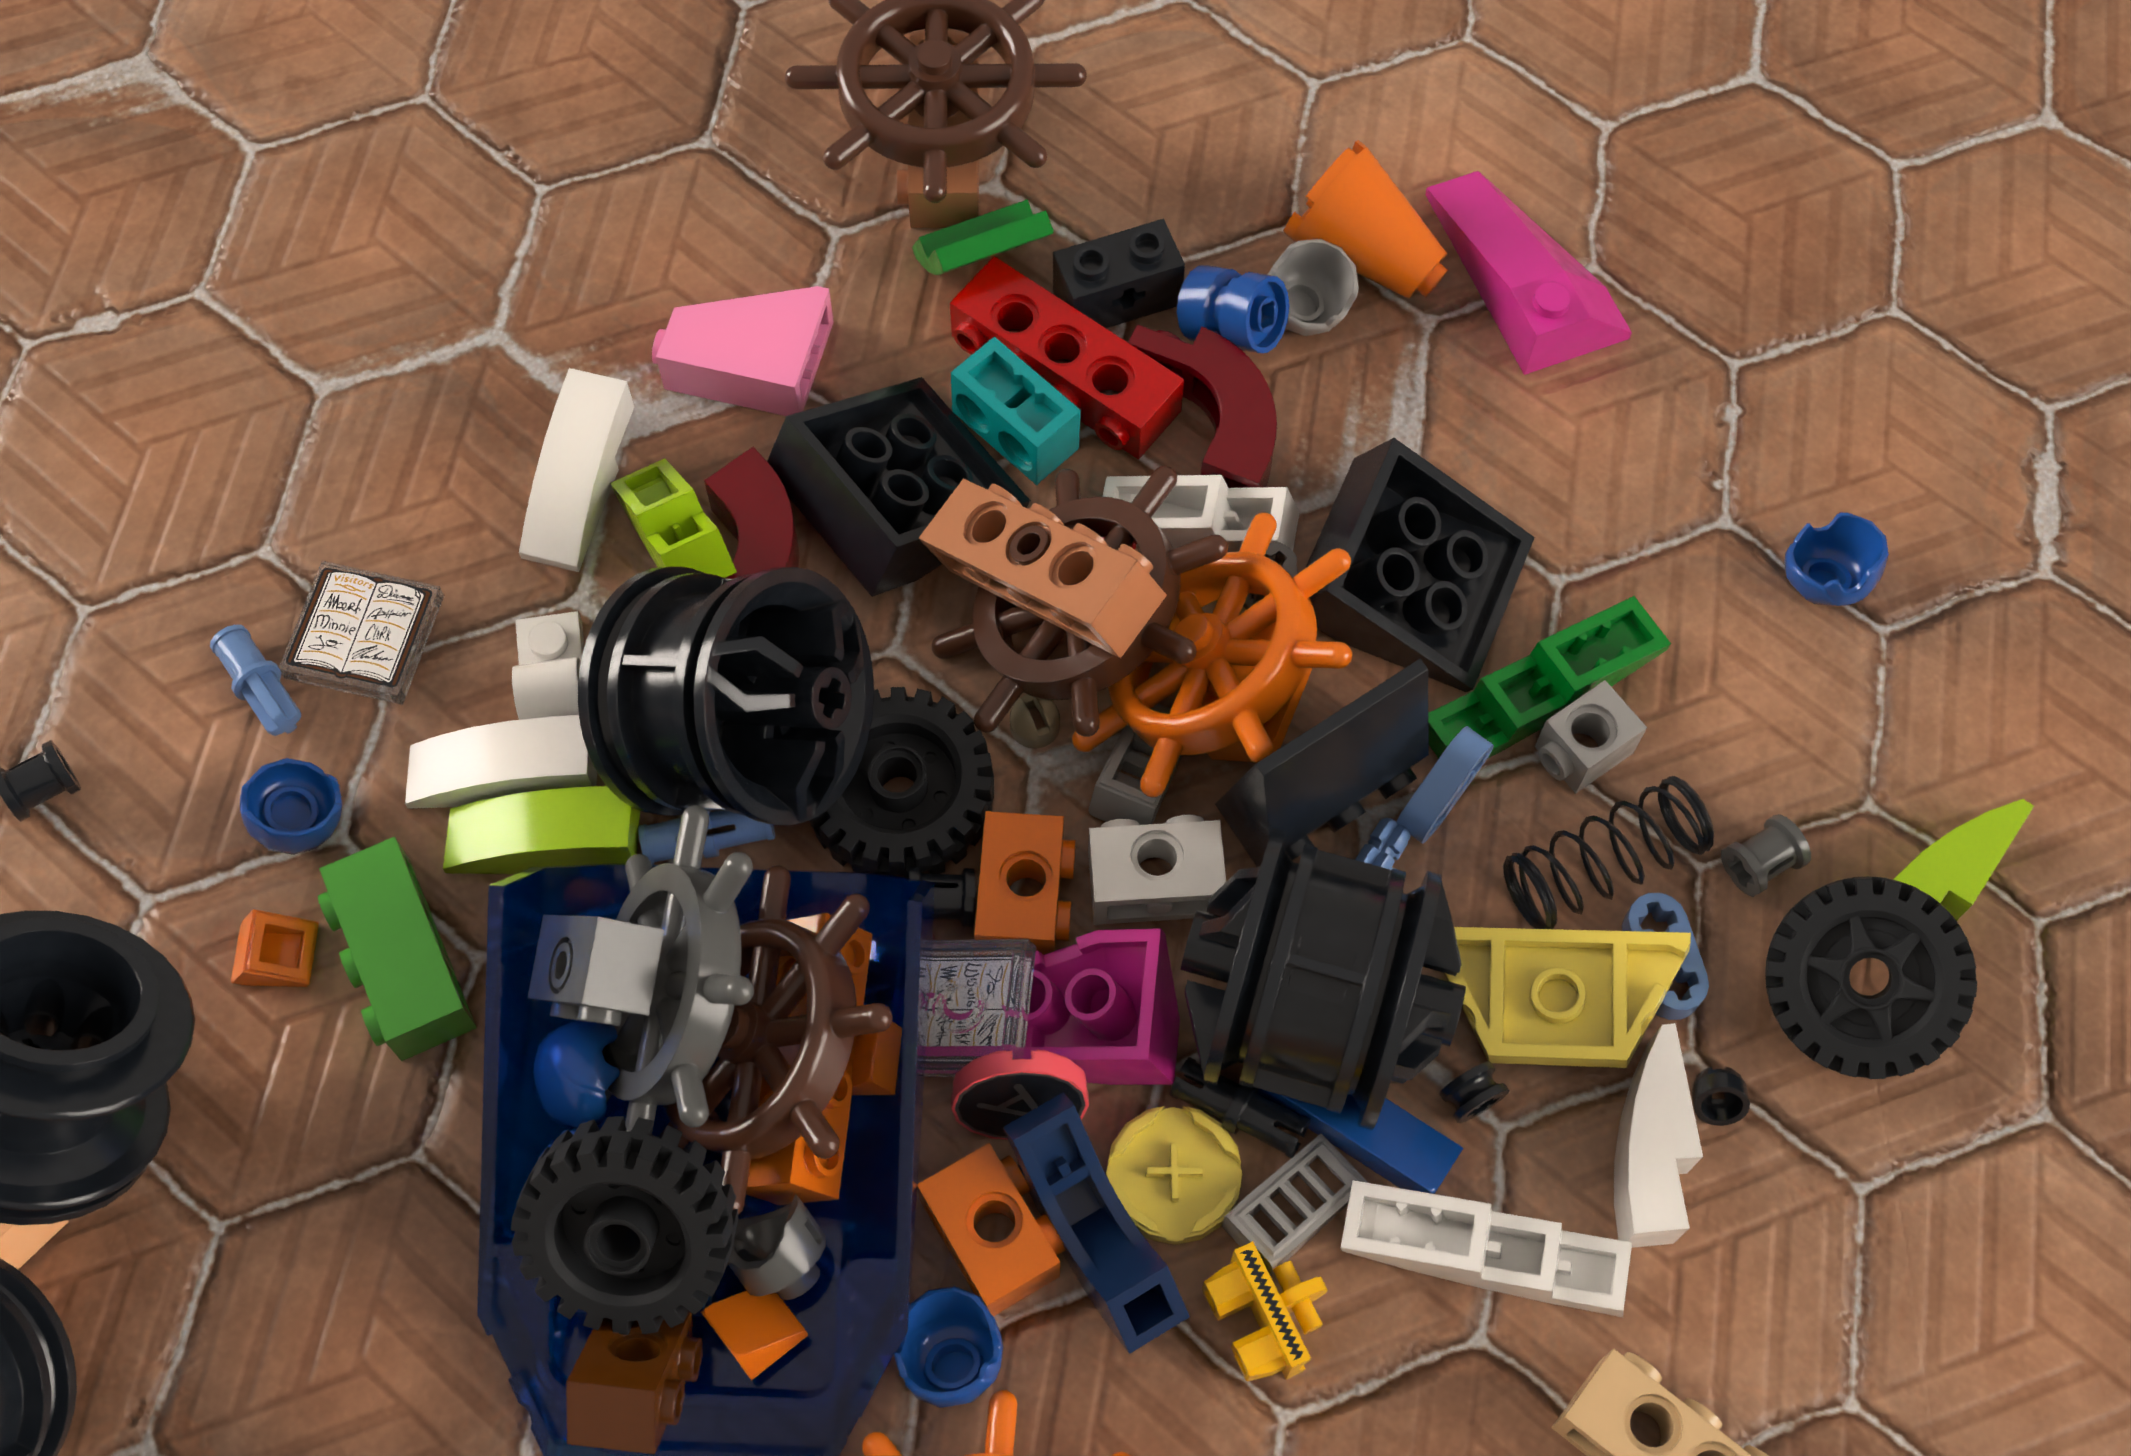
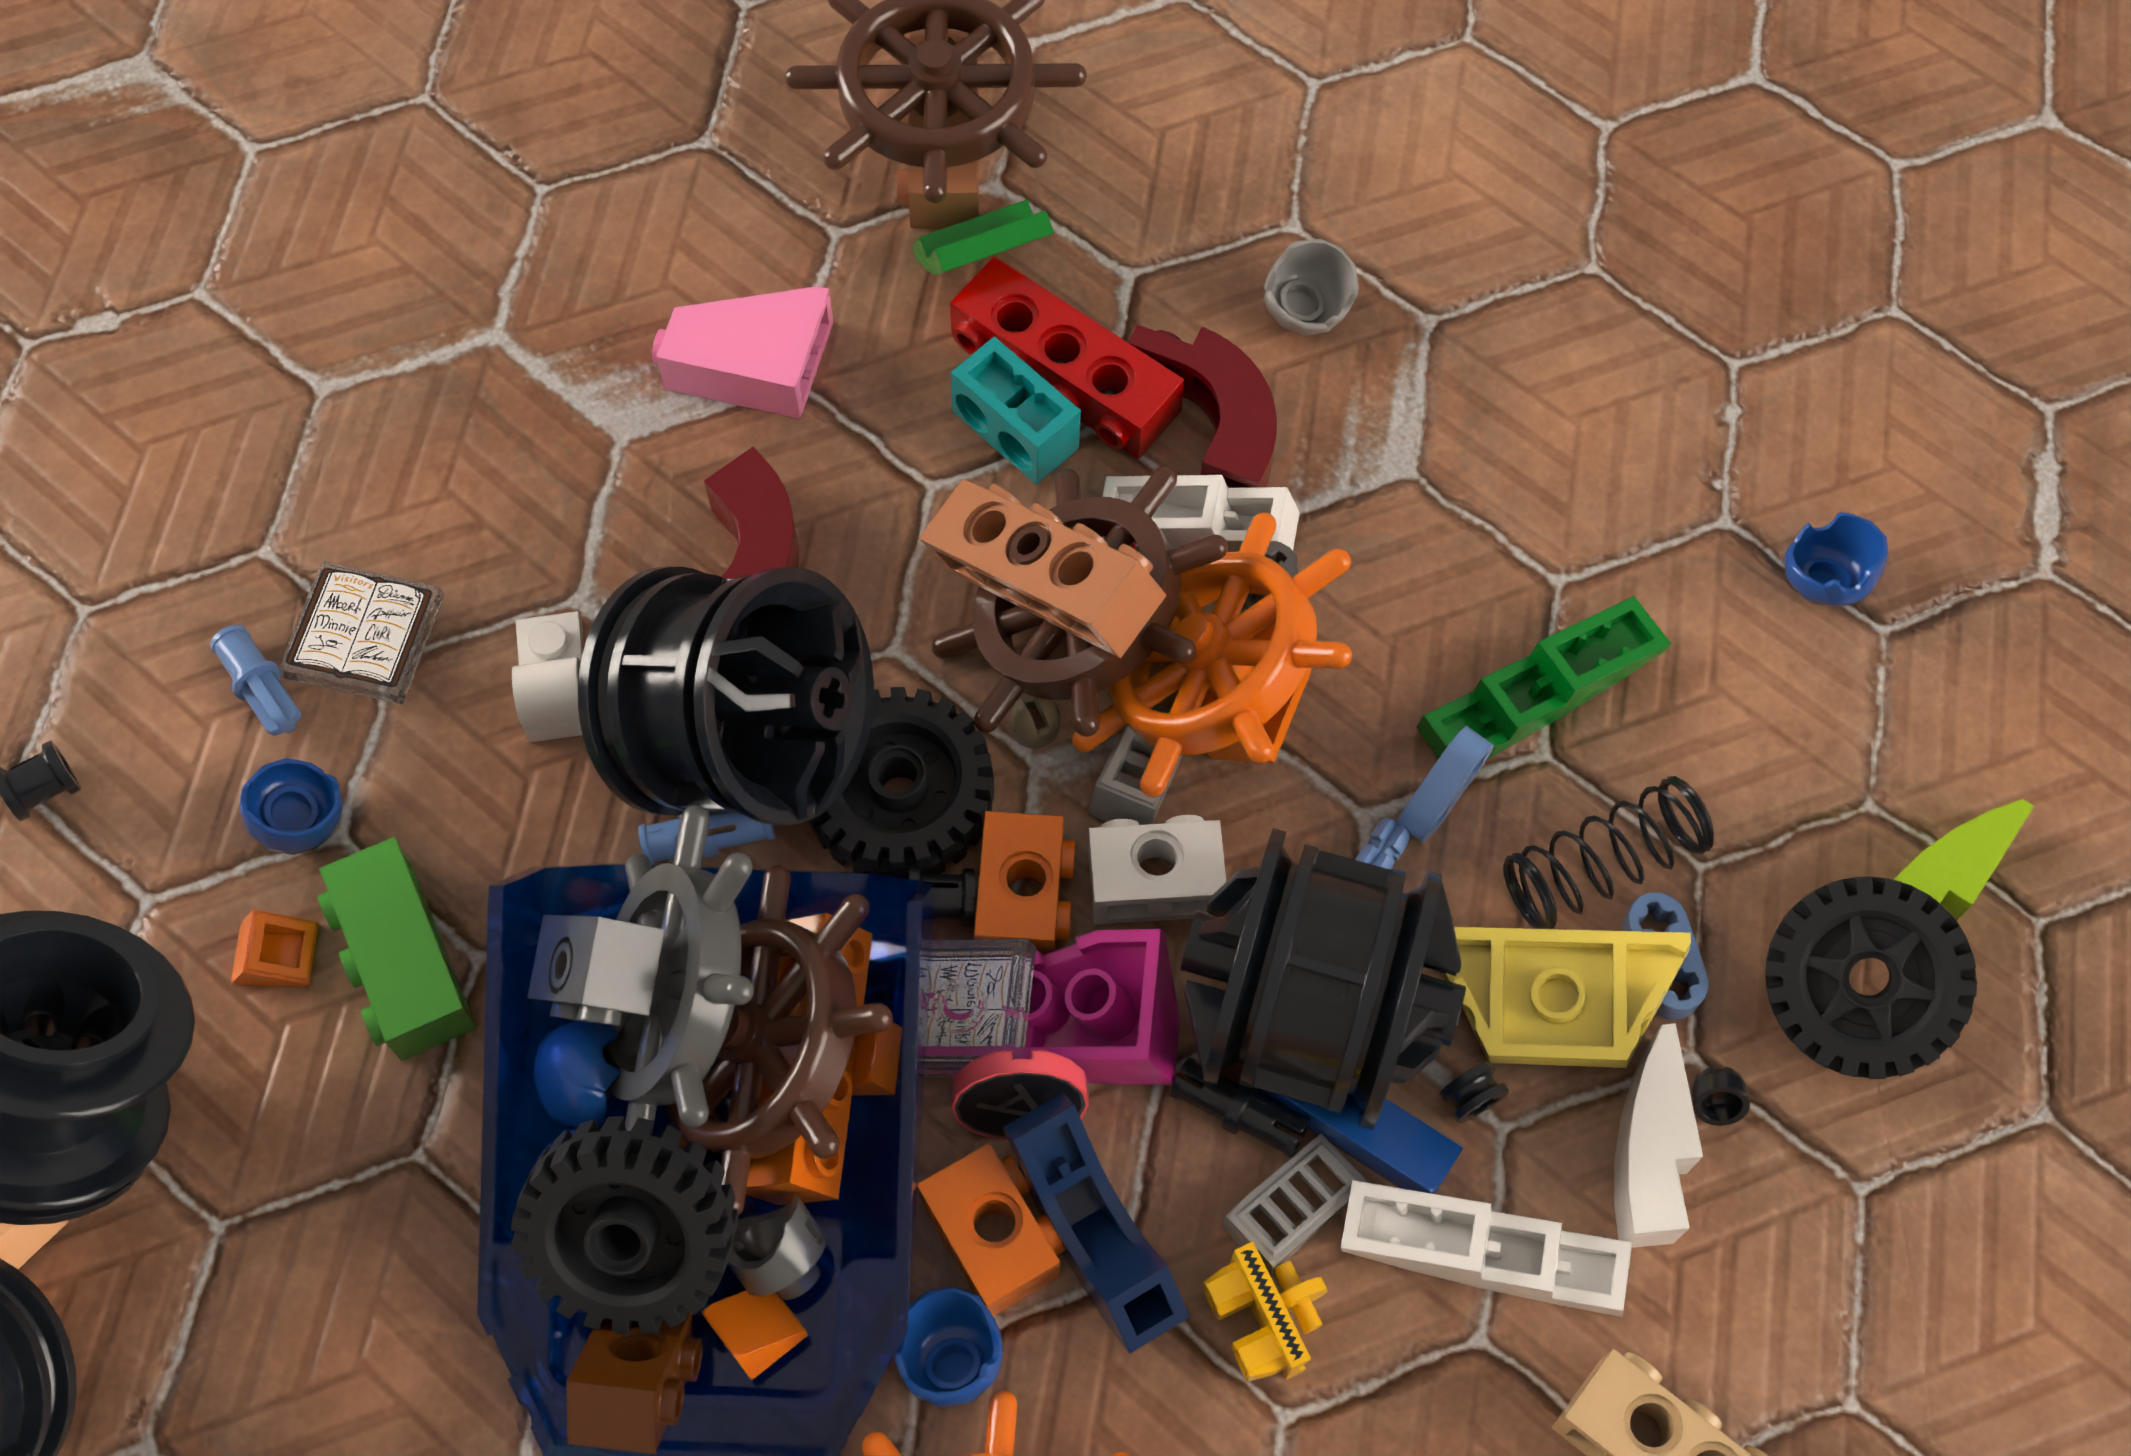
(498, 762): white slope -> none
(540, 831): lime slope -> none
(575, 469): white slope -> none
(672, 521): lime slope -> none
(878, 474): black slope -> none
(1121, 274): black brick -> none
(1175, 1173): light yellow tile -> none
(1242, 308): blue wheel -> none
(1333, 767): black slope -> none
(1373, 223): orange cone -> none
(1424, 566): black slope -> none
(1530, 283): dark pink wedge -> none
(1602, 717): light grey brick -> none
(1766, 855): dark grey bush -> none

